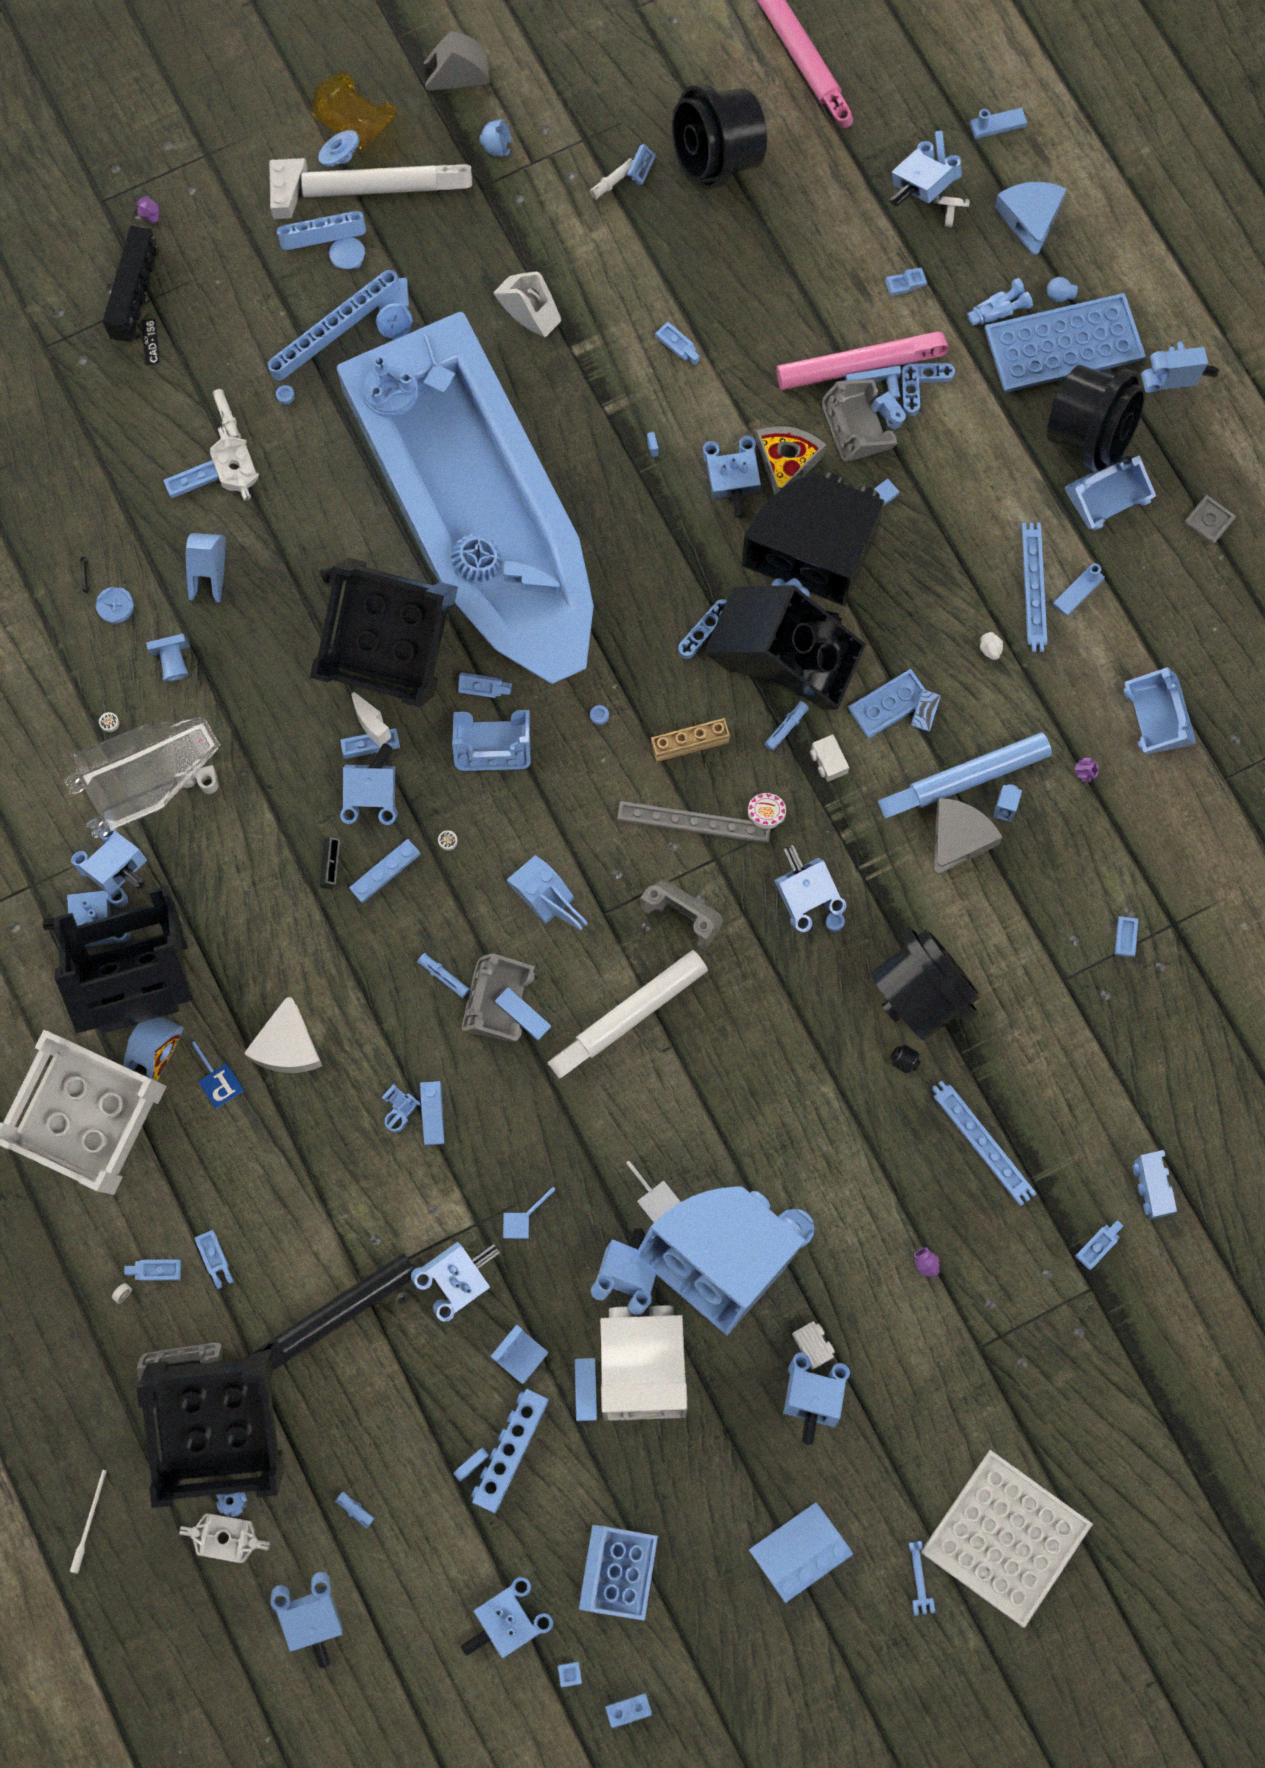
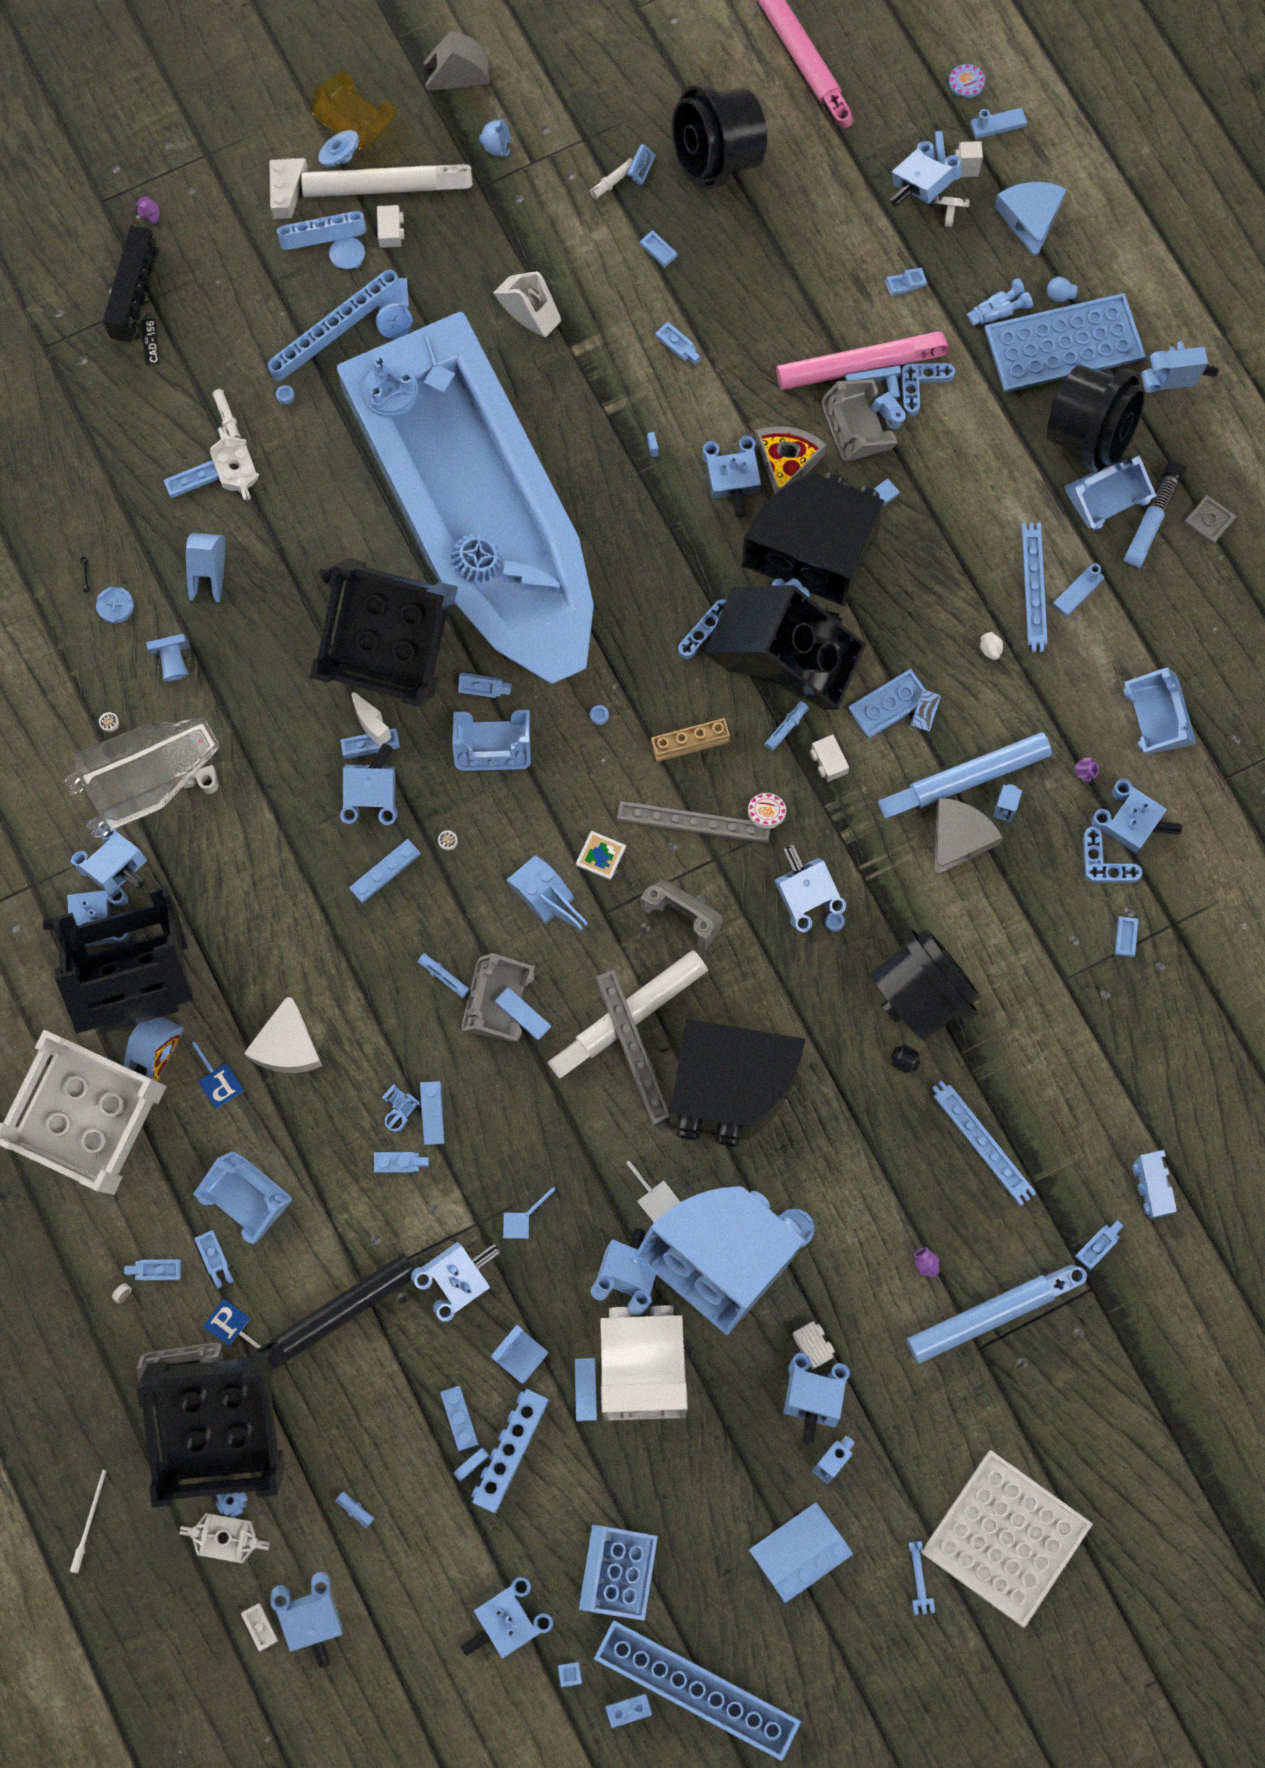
(228, 1323): none -> blue piece
(243, 1194): none -> light blue windscreen
(259, 1627): none -> white plate
(326, 862): black piece -> none
(389, 226): none -> white brick
(398, 1162): none -> light blue hinge
(459, 1418): none -> light blue plate
(600, 855): none -> tile
(633, 1046): none -> light grey tile
(658, 248): none -> light blue tile
(697, 1690): none -> light blue brick
(731, 1080): none -> black slope
(829, 1464): none -> light blue torso
(966, 81): none -> light blue tile
(971, 158): none -> white brick
(992, 1313): none -> light blue piece
(1098, 865): none -> light blue beam
(1135, 819): none -> light blue piece
(1154, 515): none -> piece

